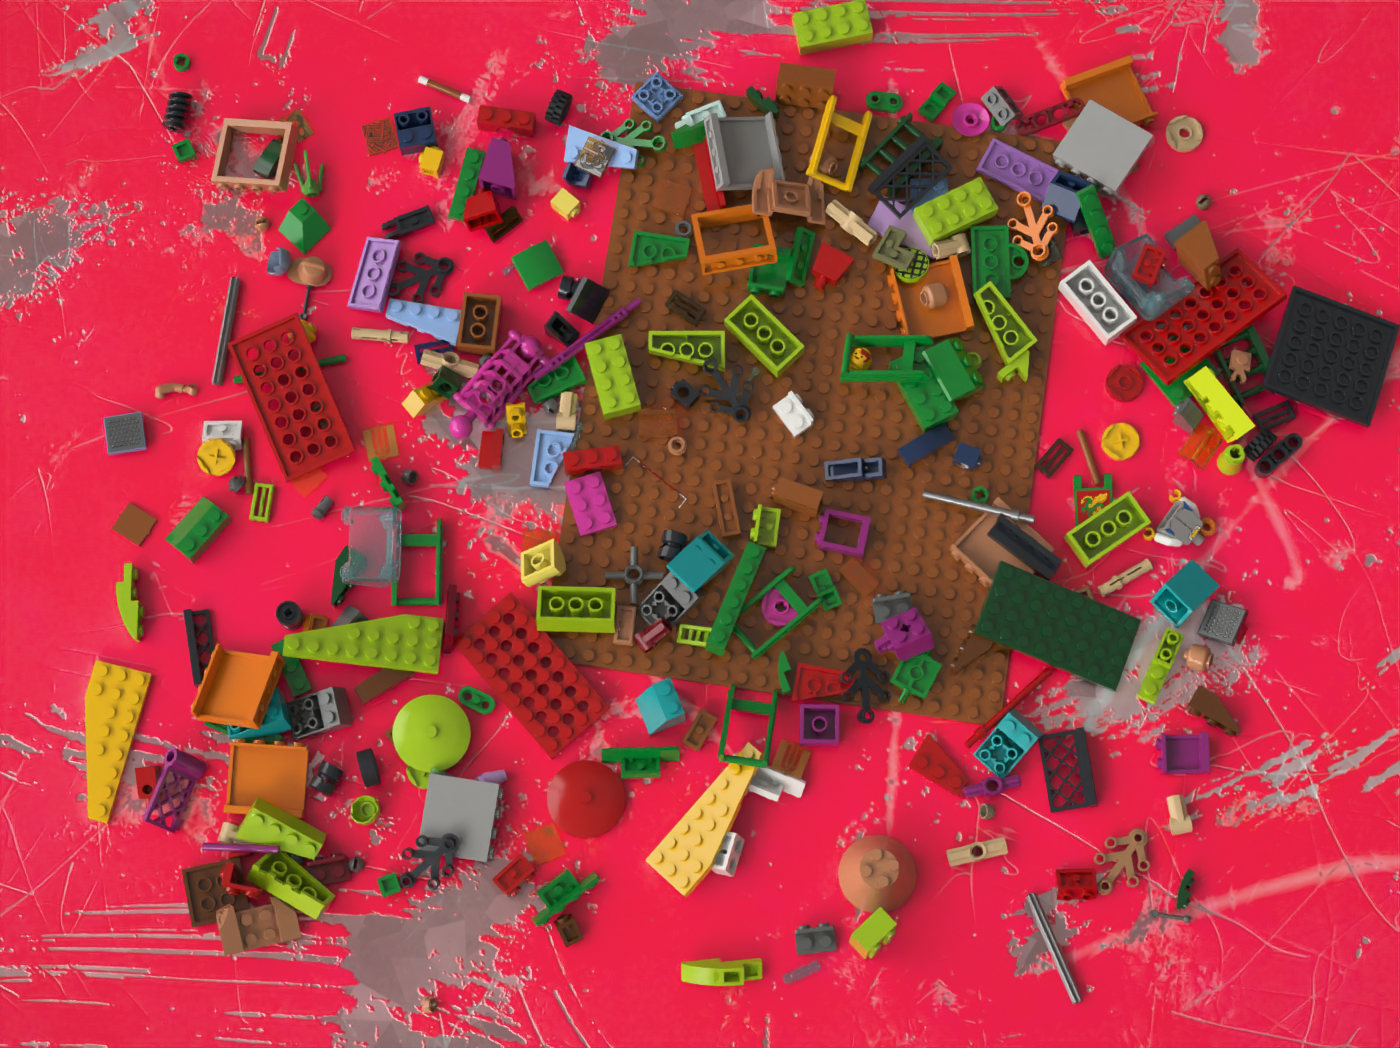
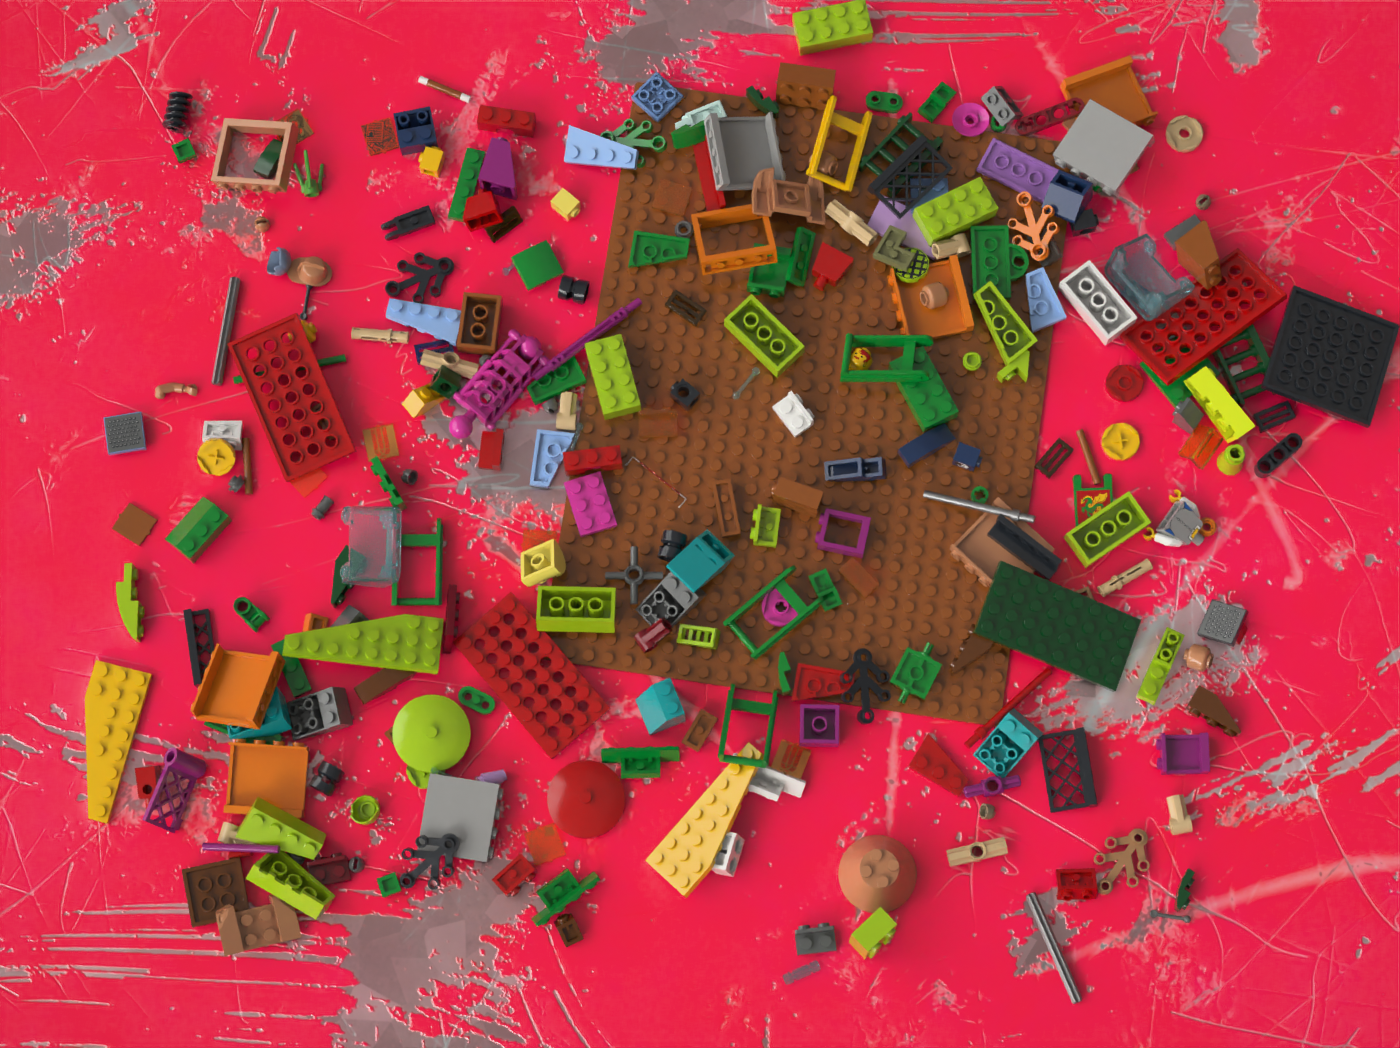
(178, 67): green bush -> none
(229, 877): red bracket -> none
(252, 616): none -> green piece
(259, 518): lime tile -> none
(290, 615): black wheel -> none
(303, 226): green slope -> none
(368, 767): black tyre -> none
(374, 274): medium lavender tile -> none
(429, 1005): nougat hinge -> none
(516, 419): yellow hips -> none
(558, 107): black tyre -> none
(560, 330): black slope -> none
(577, 177): bracket -> none
(588, 300): black tile -> none
(595, 157): piece -> none
(624, 625): nougat plate -> none
(677, 440): nougat plate -> none
(689, 346): lime wedge -> none
(718, 973): lime slope -> none
(728, 393): black plant -> none
(735, 598): green arch -> none
(890, 606): dark grey bracket -> none
(905, 635): magenta hinge -> none
(954, 369): green slope -> none
(1042, 301): none -> light blue wing
(1096, 221): green plate -> none
(1149, 264): red bracket -> none
(1184, 593): teal slope -> none
(1240, 363): nougat plate -> none
(1259, 444): black tyre -> none

